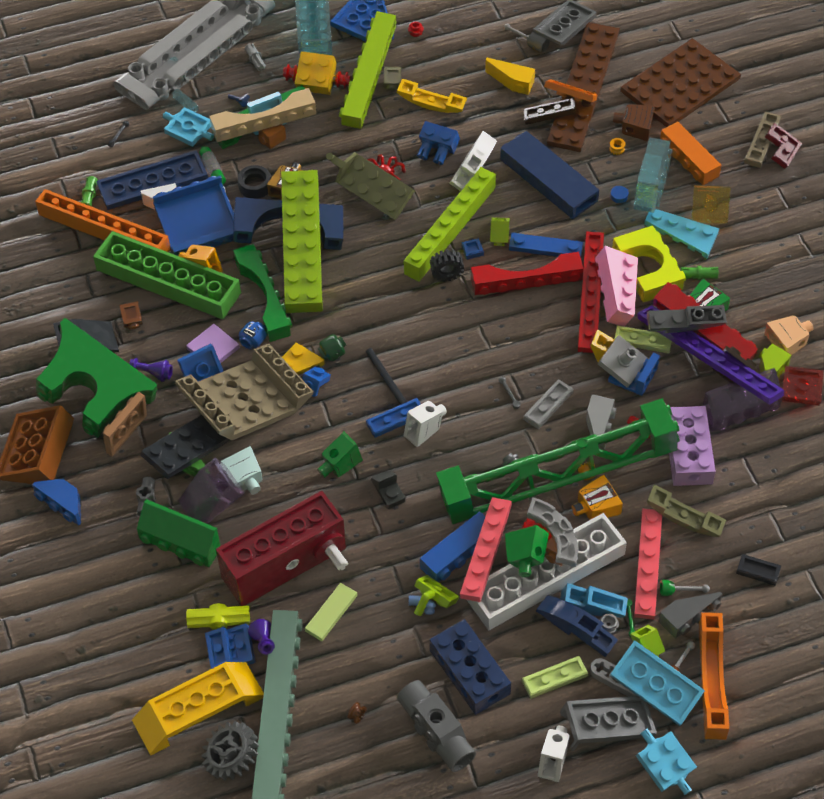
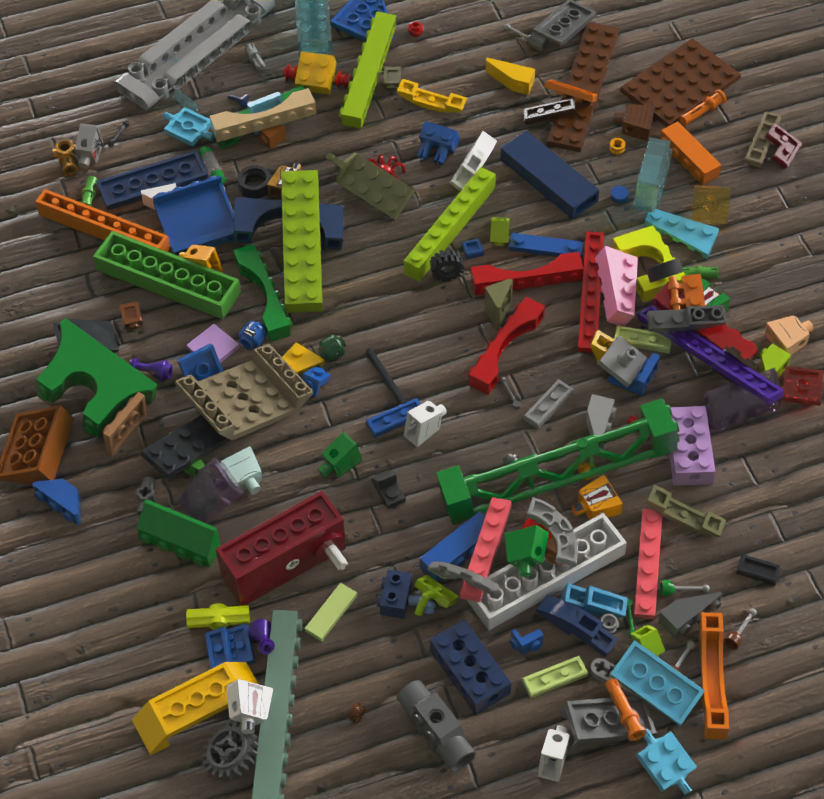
(66, 154): none -> pearl gold connector
(88, 145): none -> light grey torso
(248, 703): none -> white torso
(395, 594): none -> dark blue brick
(451, 571): none -> light grey tile
(498, 301): none -> olive slope
(525, 319): none -> red arch
(528, 643): none -> blue bracket
(628, 717): none -> orange pin
(664, 270): none -> black tyre
(692, 291): none -> orange plate
(708, 104): none -> orange pin
(733, 639): none -> reddish brown hinge

